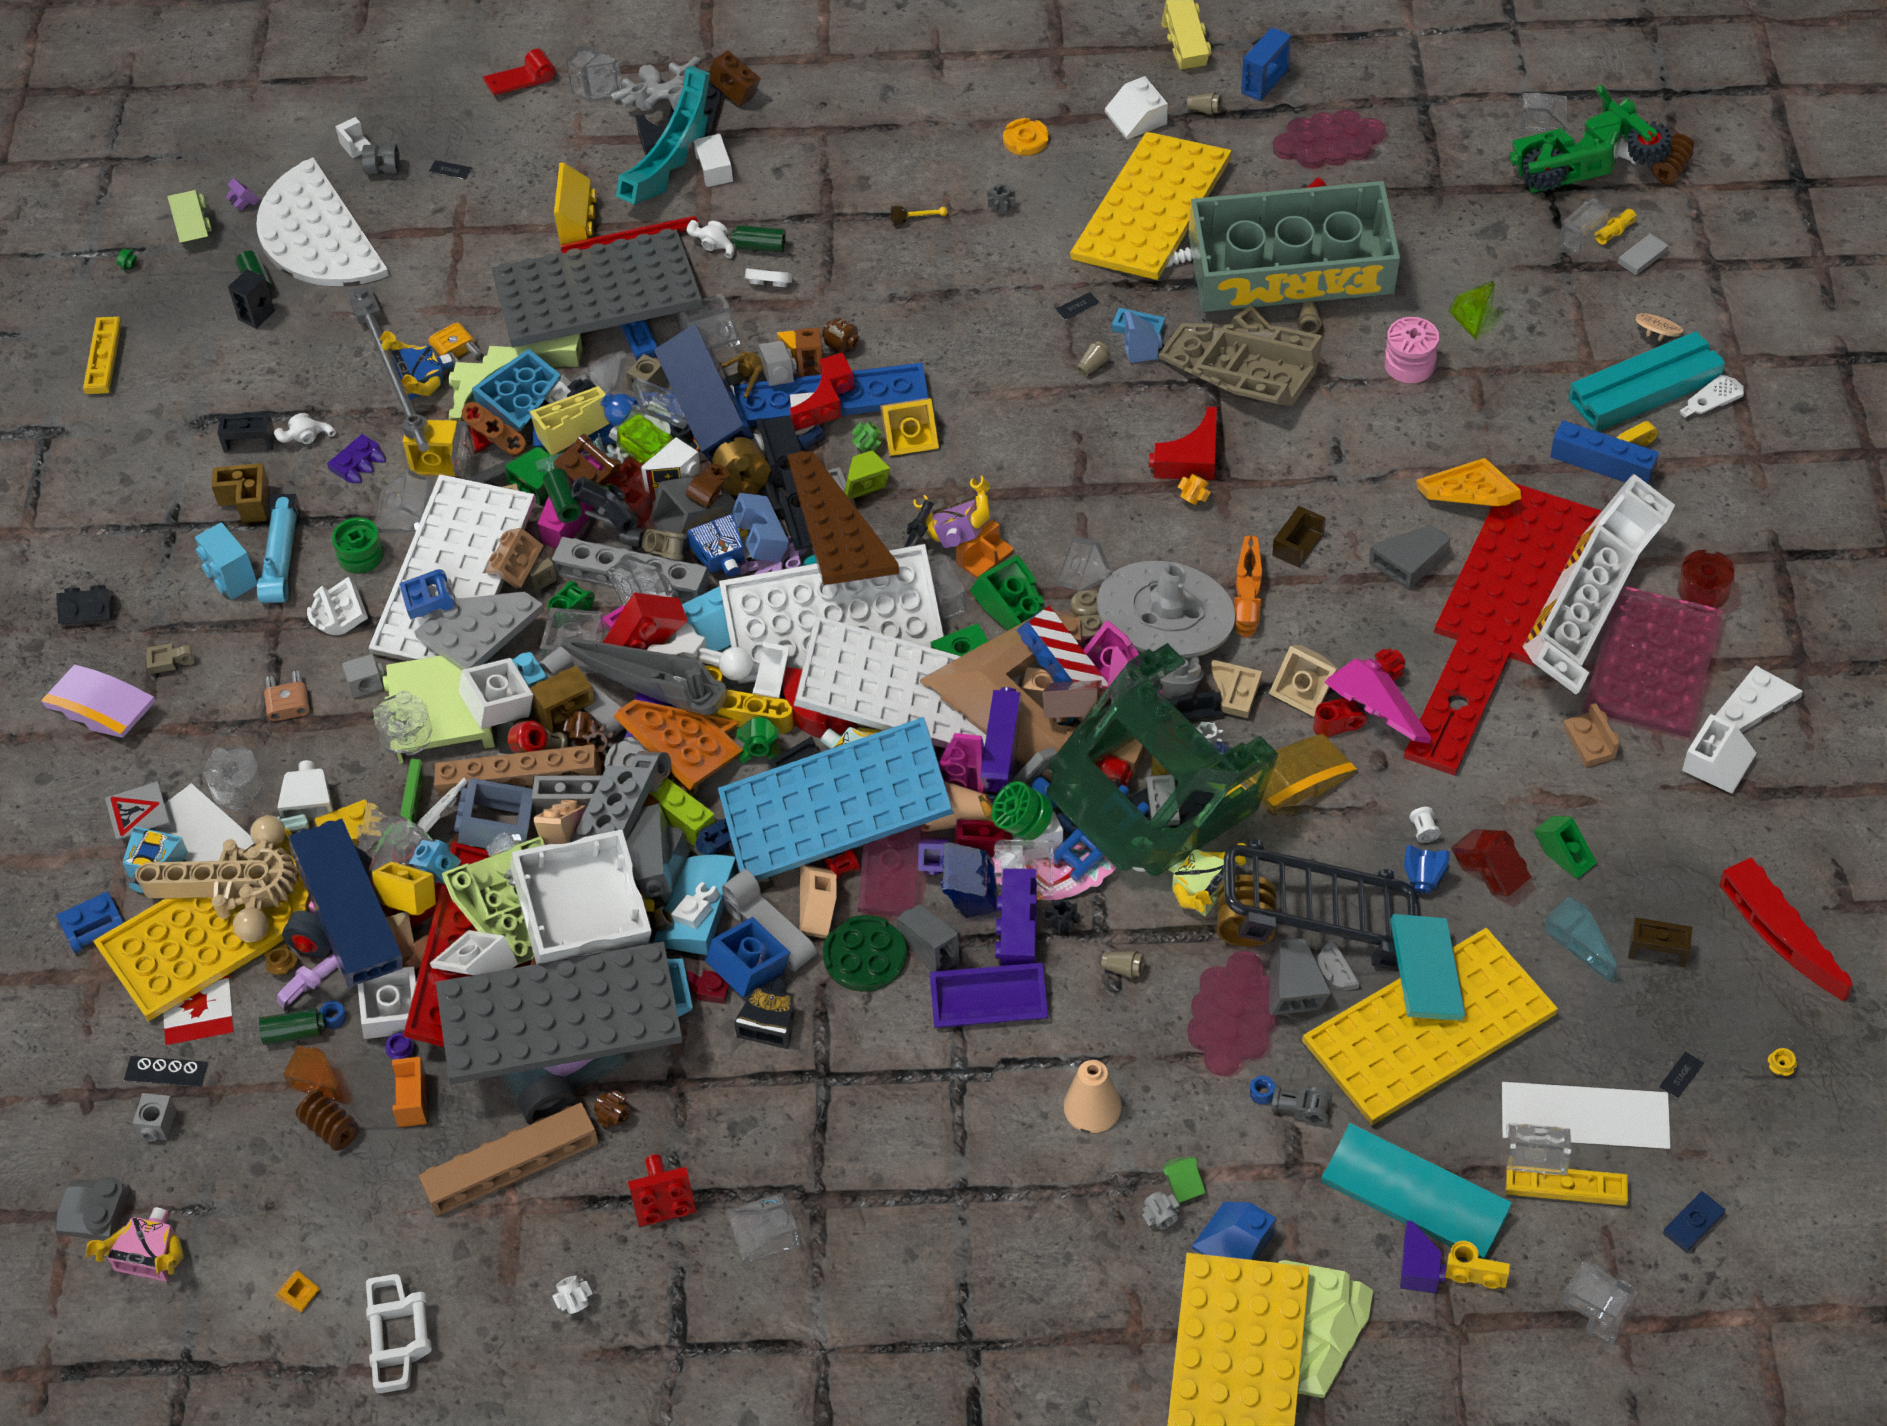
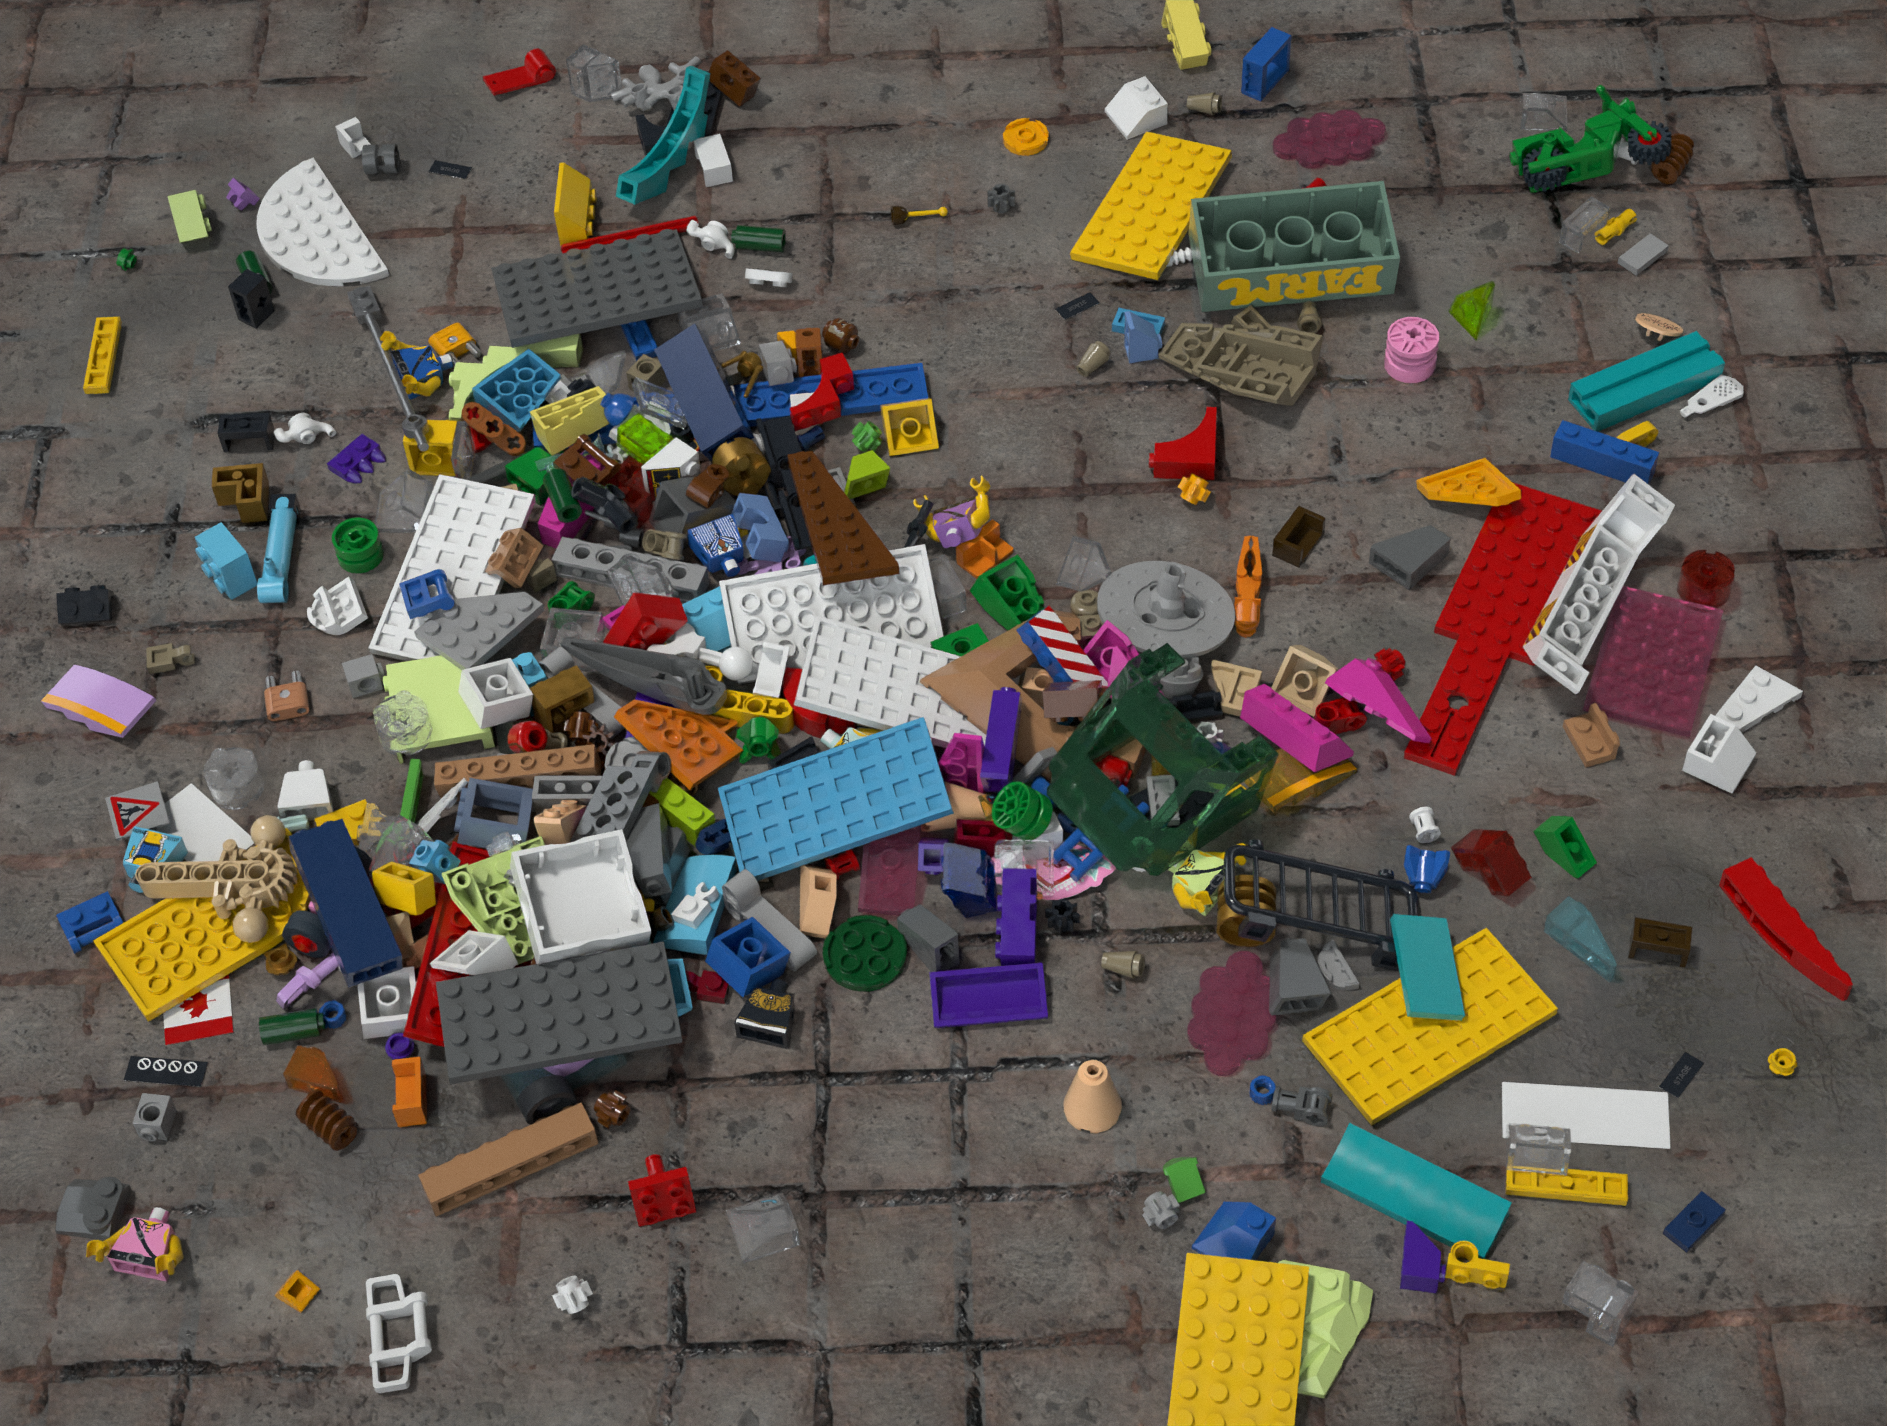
(1292, 729): none -> dark pink slope

